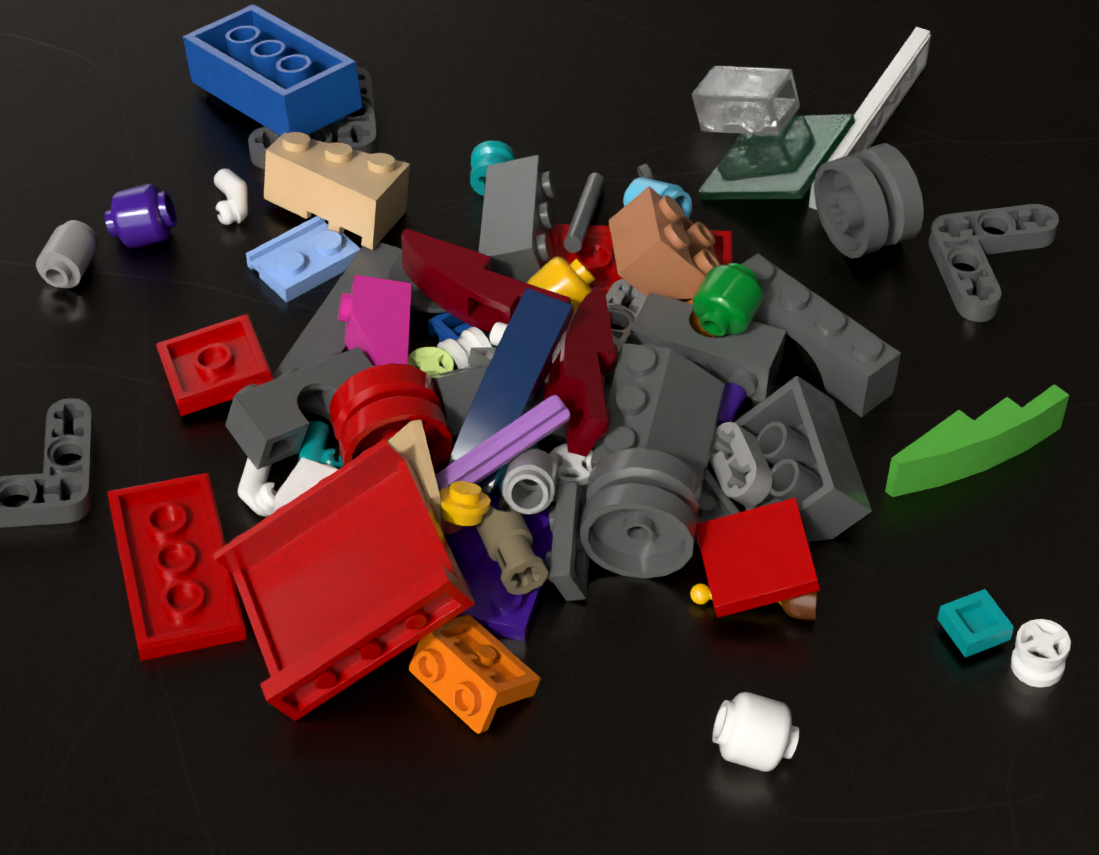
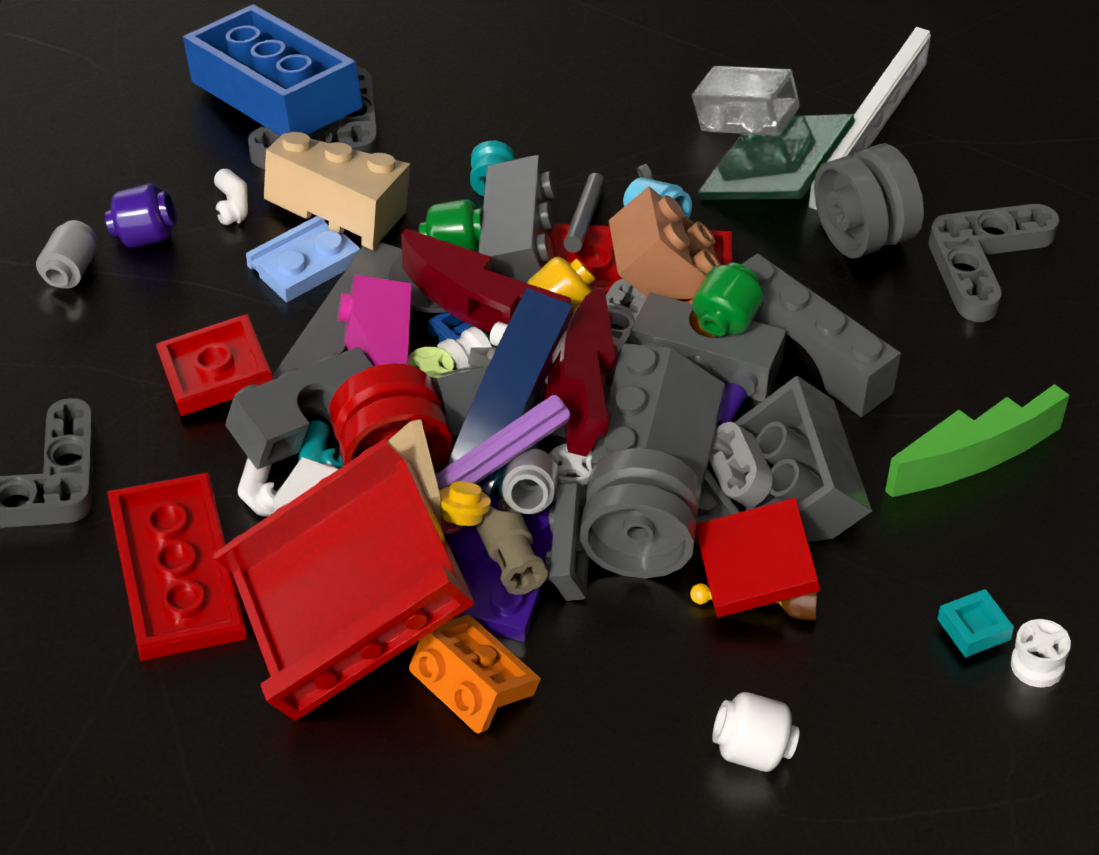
(454, 223): none -> green head

